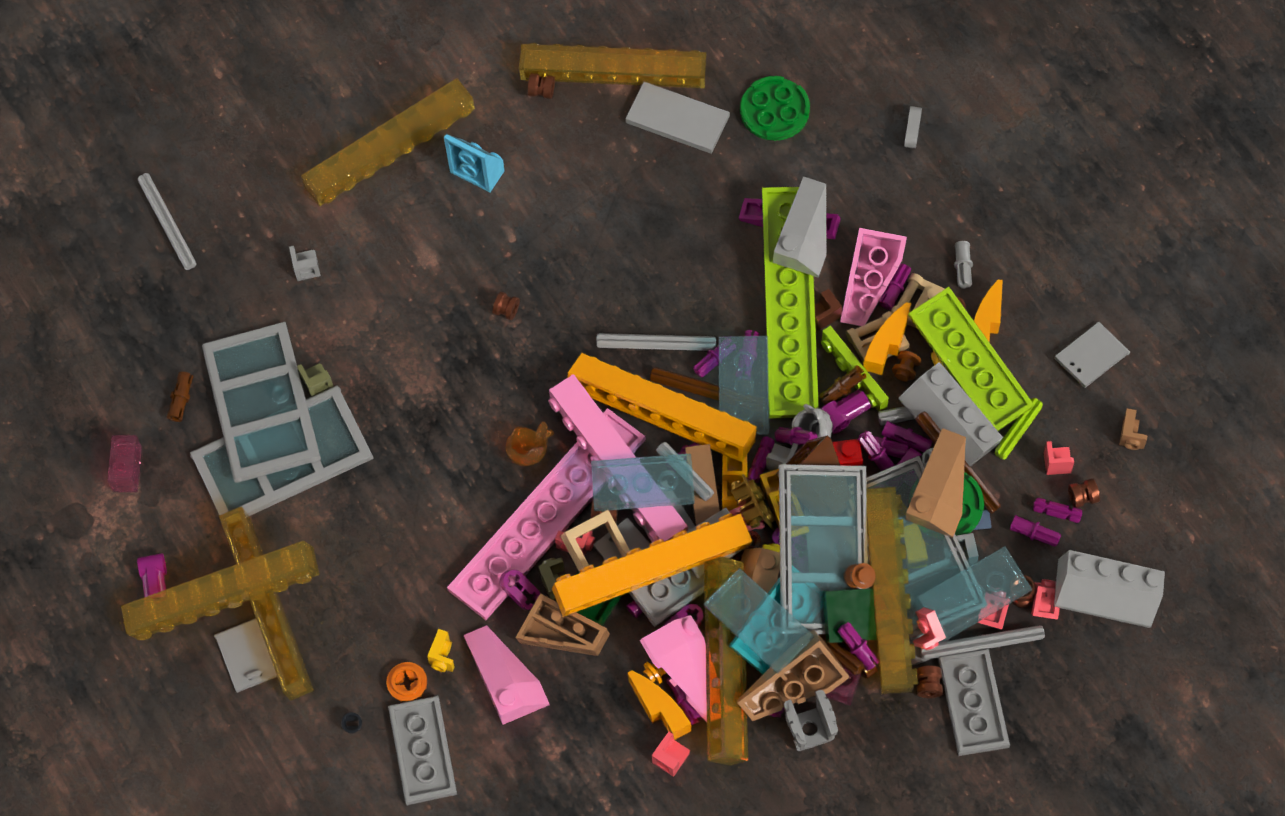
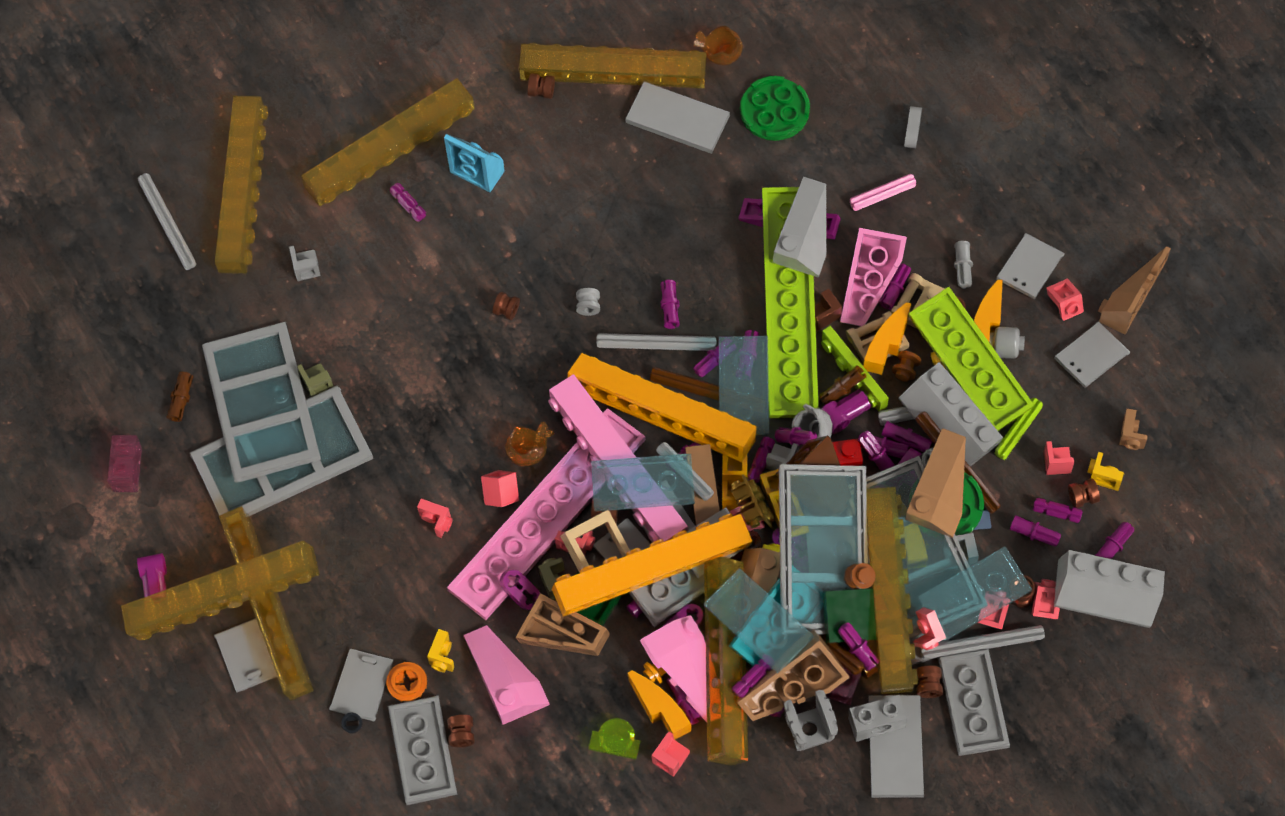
(240, 184): none -> clear yellow brick
(361, 684): none -> light grey container
(407, 202): none -> magenta axle
(434, 513): none -> coral bracket
(461, 731): none -> copper wheel
(500, 488): none -> coral panel
(588, 301): none -> light grey wheel
(615, 738): none -> clear neon green piece
(670, 304): none -> magenta pin
(721, 45): none -> clear orange hat
(751, 678): none -> magenta axle
(877, 718): none -> light grey brick
(882, 192): none -> bright pink axle
(897, 755): none -> light grey tile
(1007, 341): none -> light grey head
(1030, 266): none -> light grey container
(1066, 298): none -> coral bracket
(1105, 476): none -> yellow bracket
(1116, 541): none -> magenta axle
(1128, 298): none -> medium nougat wedge

